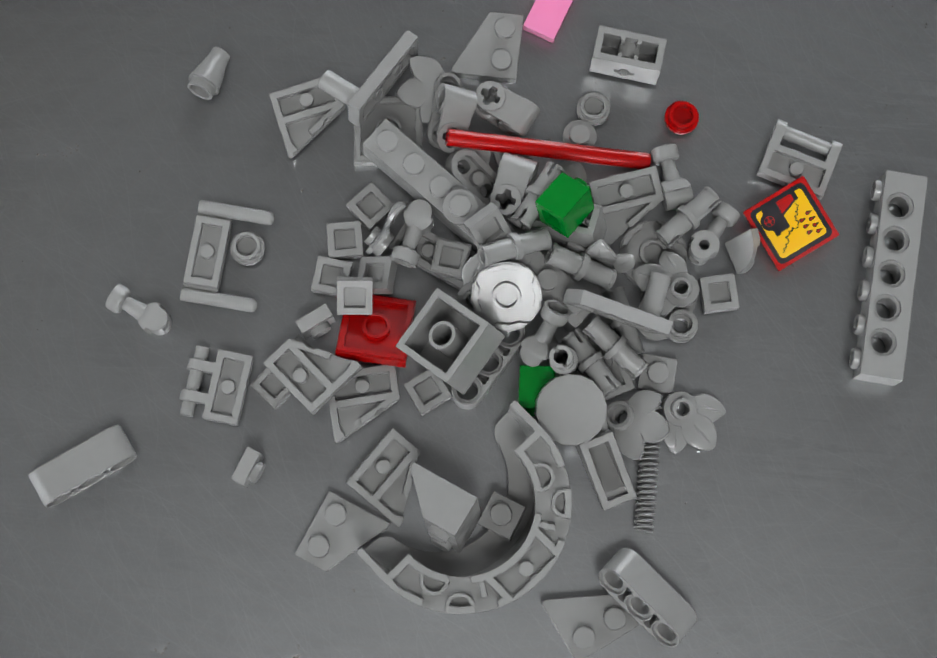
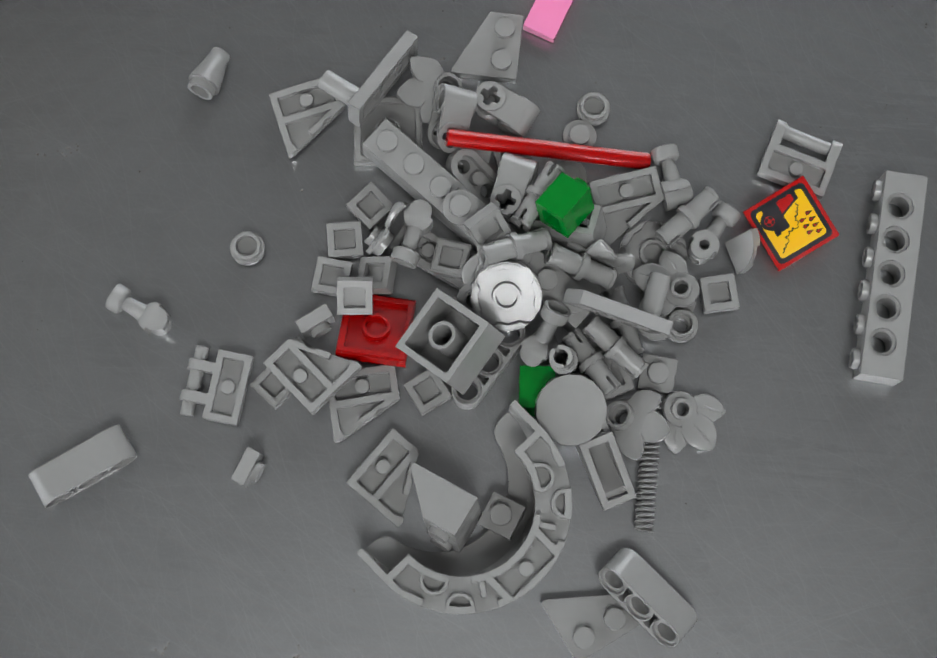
(209, 252): light grey plate -> none
(338, 532): light grey wing -> none
(628, 55): light grey brick -> none
(681, 117): red plate -> none

